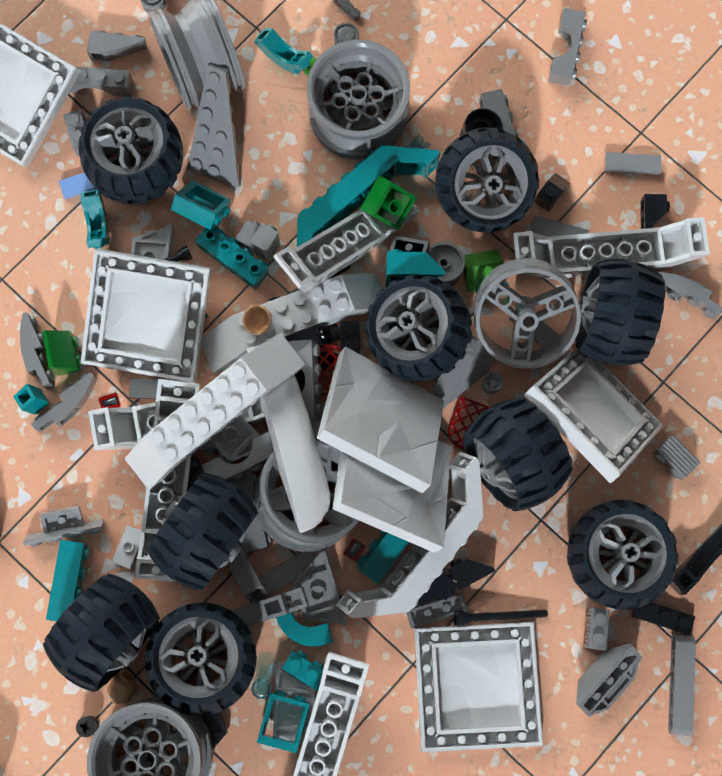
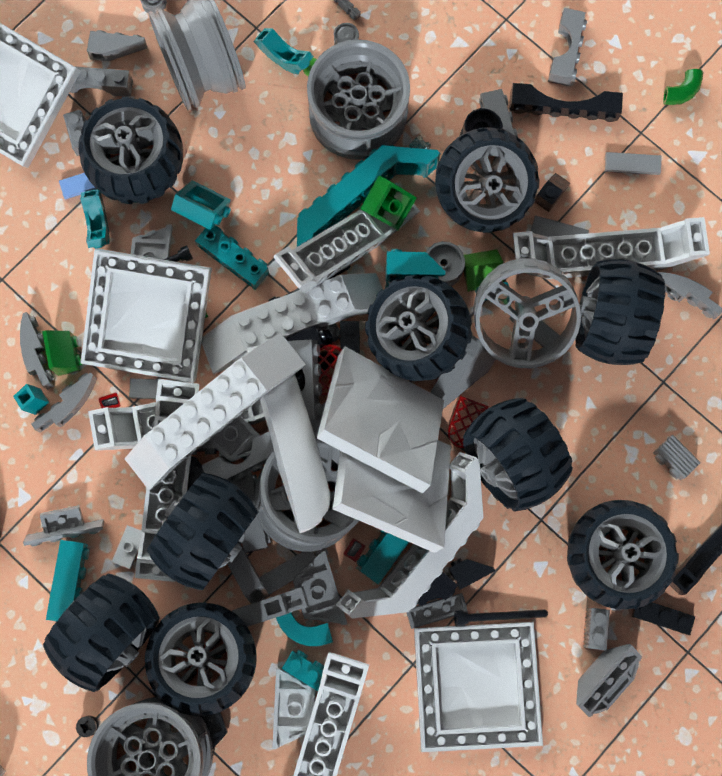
(121, 688): light nougat head -> none
(214, 135): light grey wing -> none
(257, 319): light nougat hair -> none
(259, 239): light grey brick -> none
(263, 690): clear light blue wheel -> none
(280, 743): teal window -> none
(409, 244): black slope -> none
(494, 379): light grey wheel -> none
(530, 100): none -> black arch
(595, 413): white tile -> none
(653, 209): black slope -> none
(681, 685): light grey beam -> none
(686, 91): none -> green cylinder

